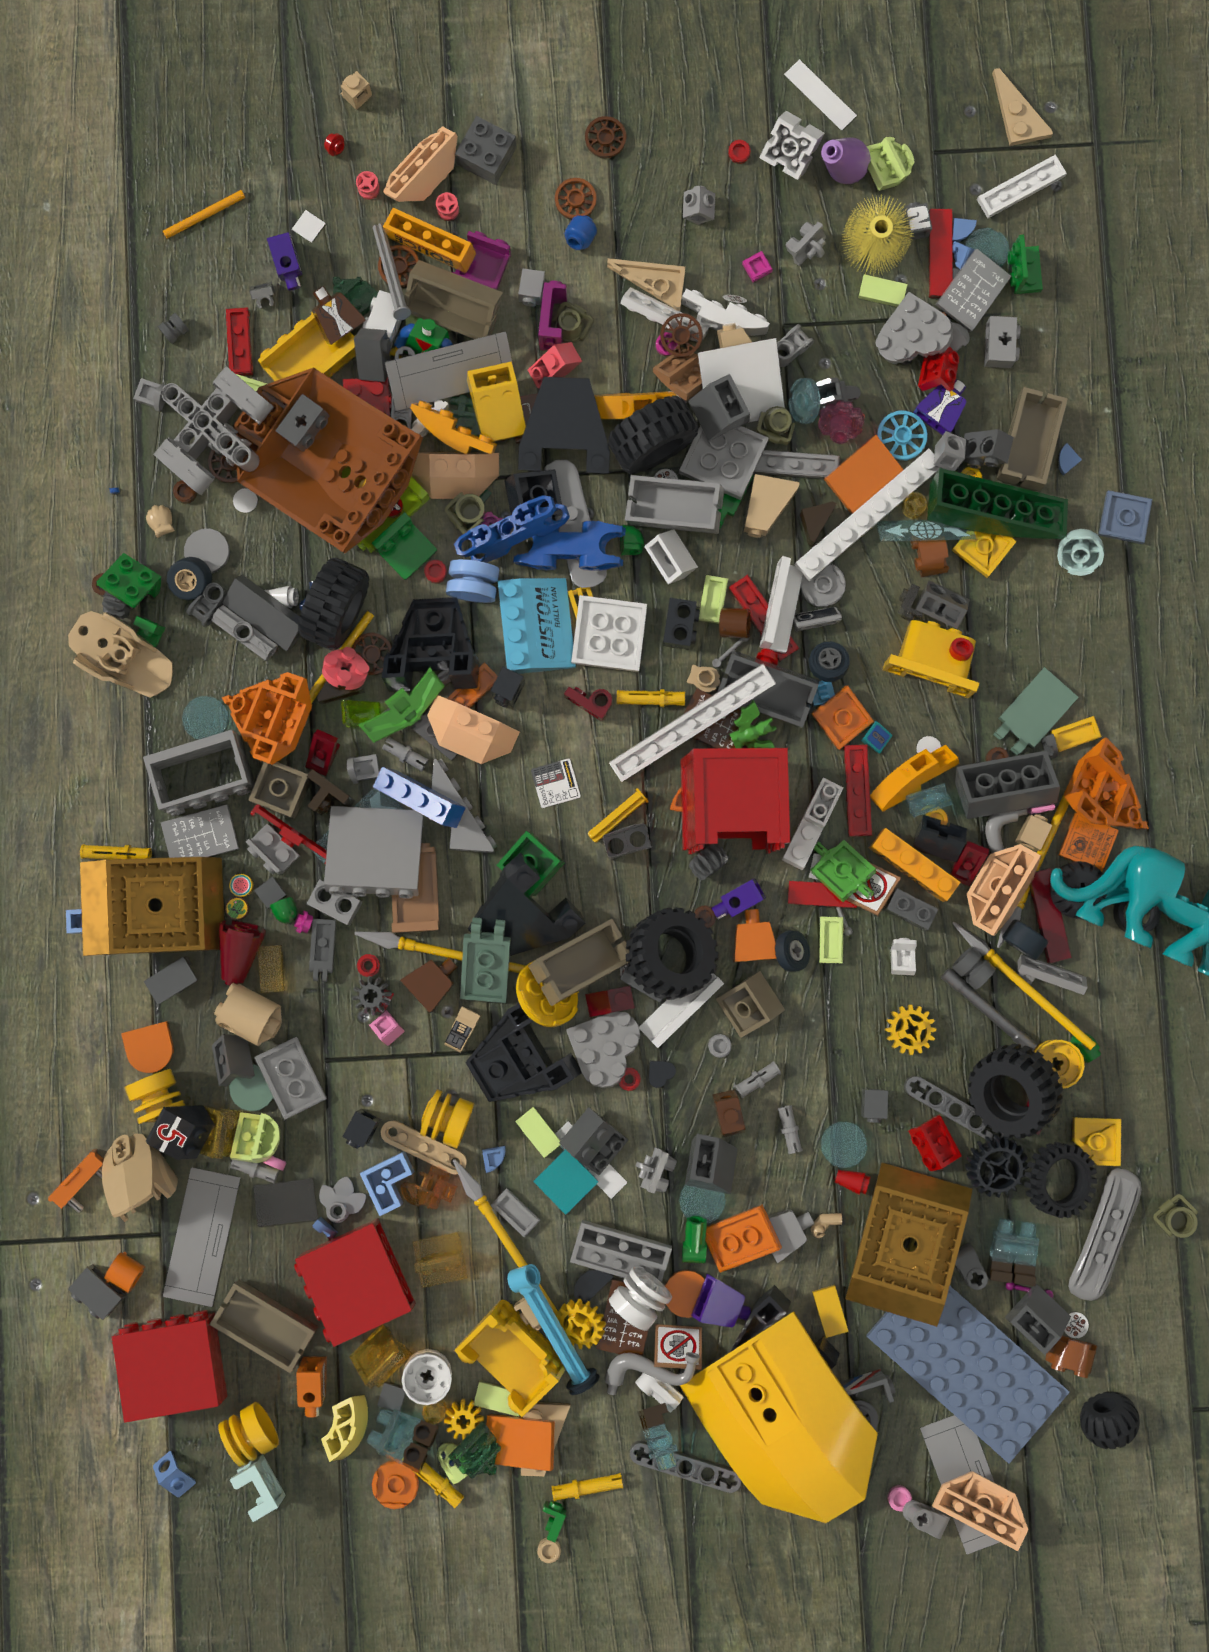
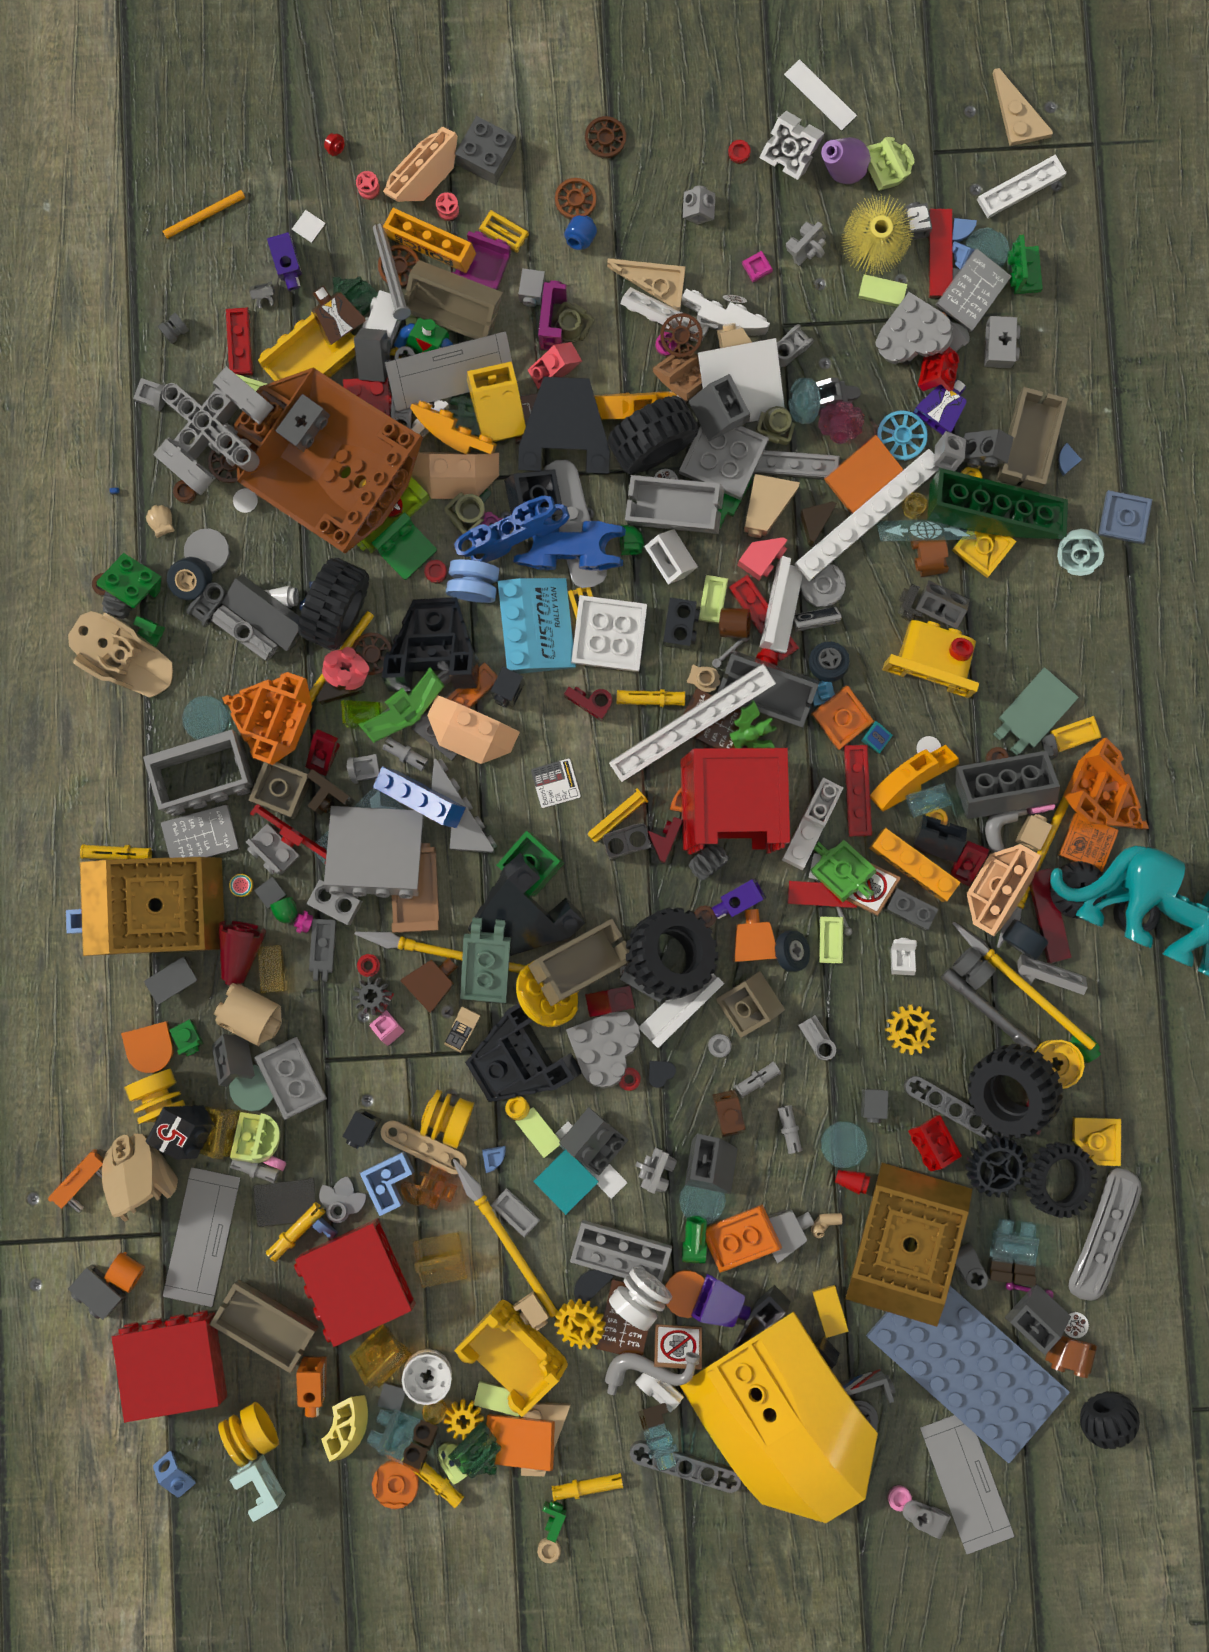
(186, 1038): none -> green bracket
(237, 908): tile -> none
(288, 1238): none -> yellow pin
(352, 87): tan brick -> none
(517, 1108): none -> yellow tile
(519, 241): none -> yellow tile
(526, 1282): medium azure piece -> none
(663, 844): none -> dark red slope
(760, 556): none -> coral slope
(816, 1036): none -> light grey piece
(984, 1508): light nougat wedge -> none
(1178, 1220): olive piece -> none

